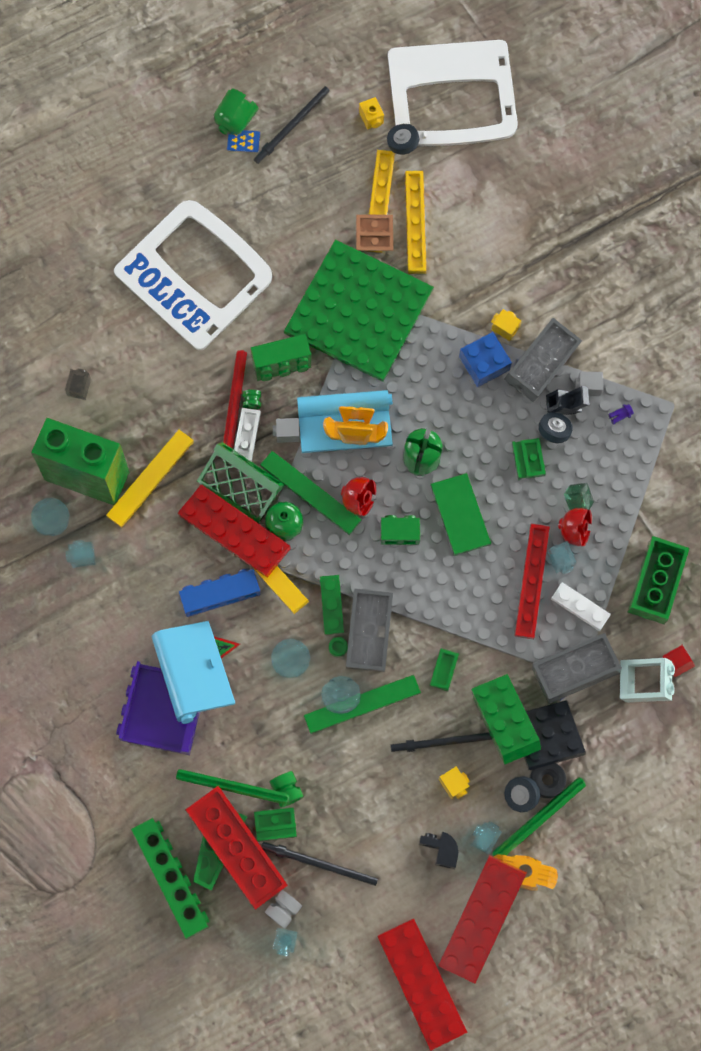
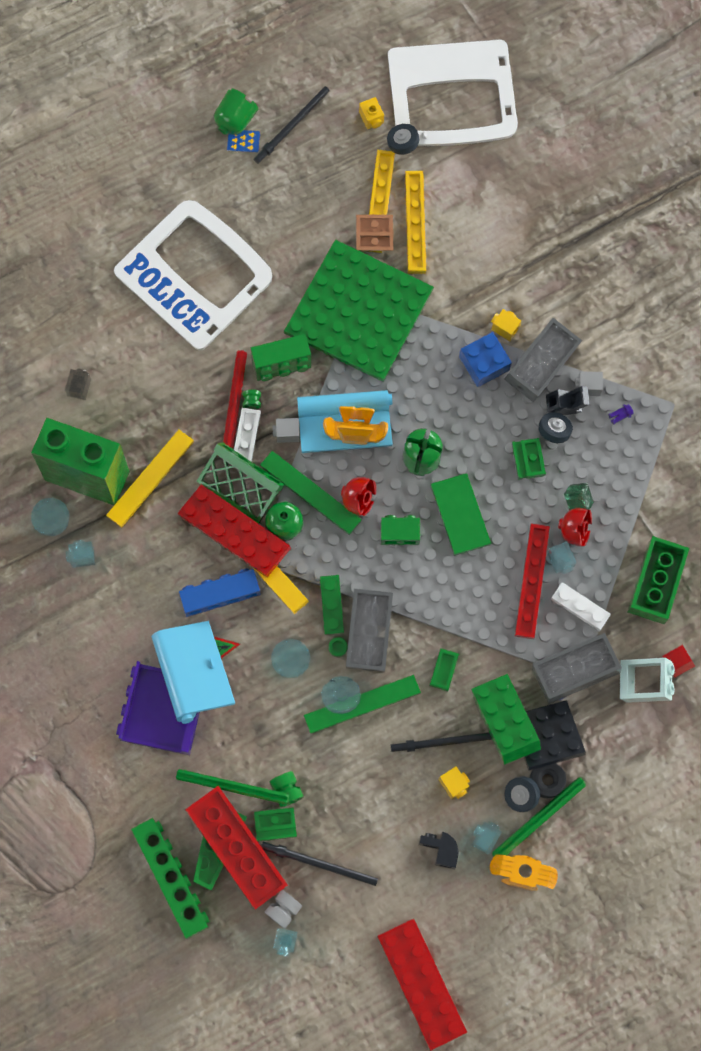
(482, 919): red plate -> none

